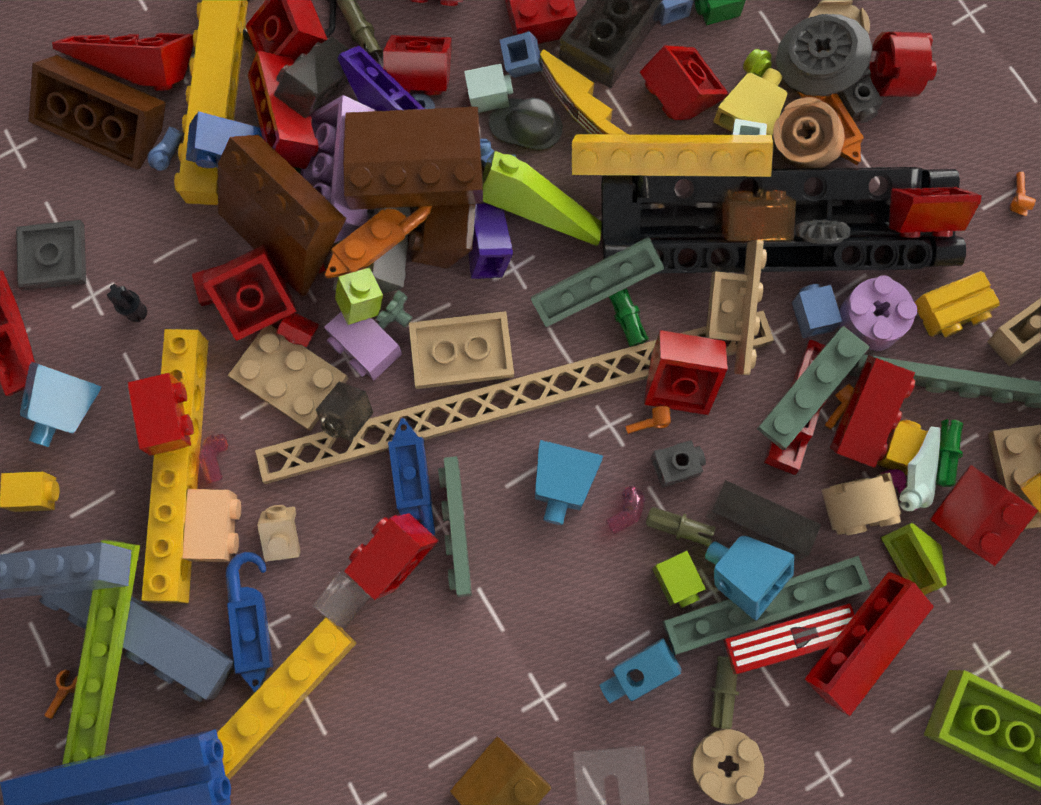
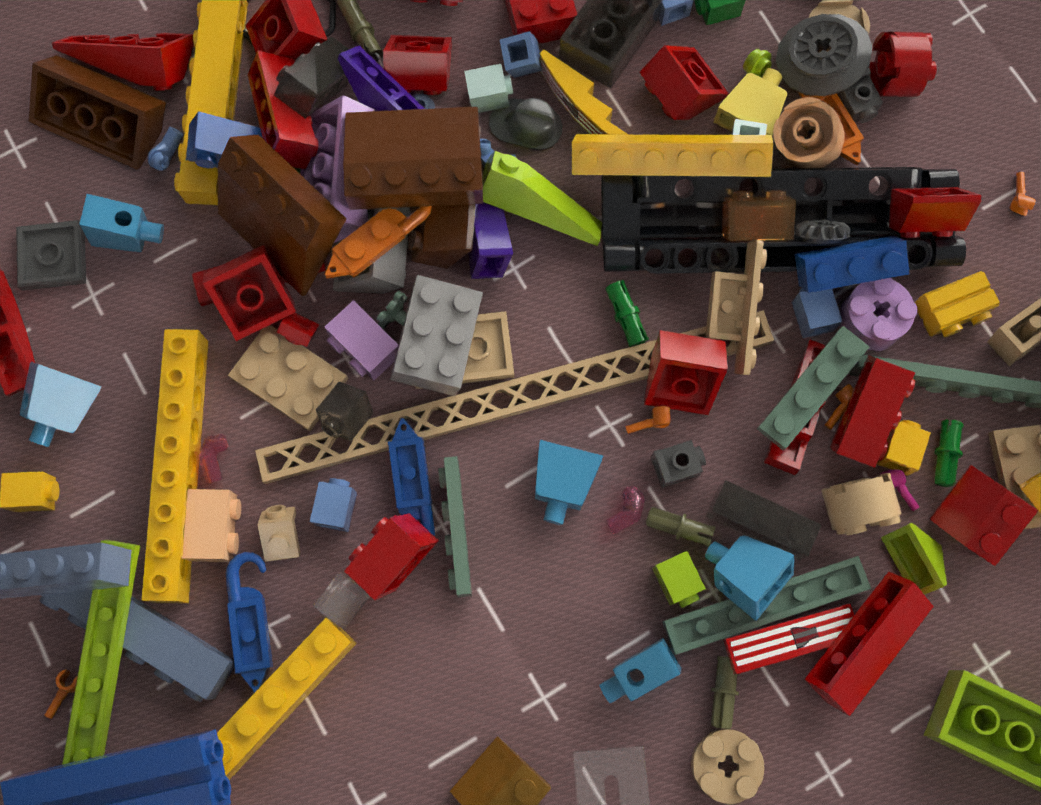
(117, 225): none -> dark azure torso
(127, 303): black axle -> none
(160, 414): red brick -> none
(333, 505): none -> medium blue brick
(358, 296): lime brick -> none
(436, 336): none -> light grey brick
(597, 282): sand green plate -> none
(852, 264): none -> blue brick
(922, 474): light aqua arm -> none

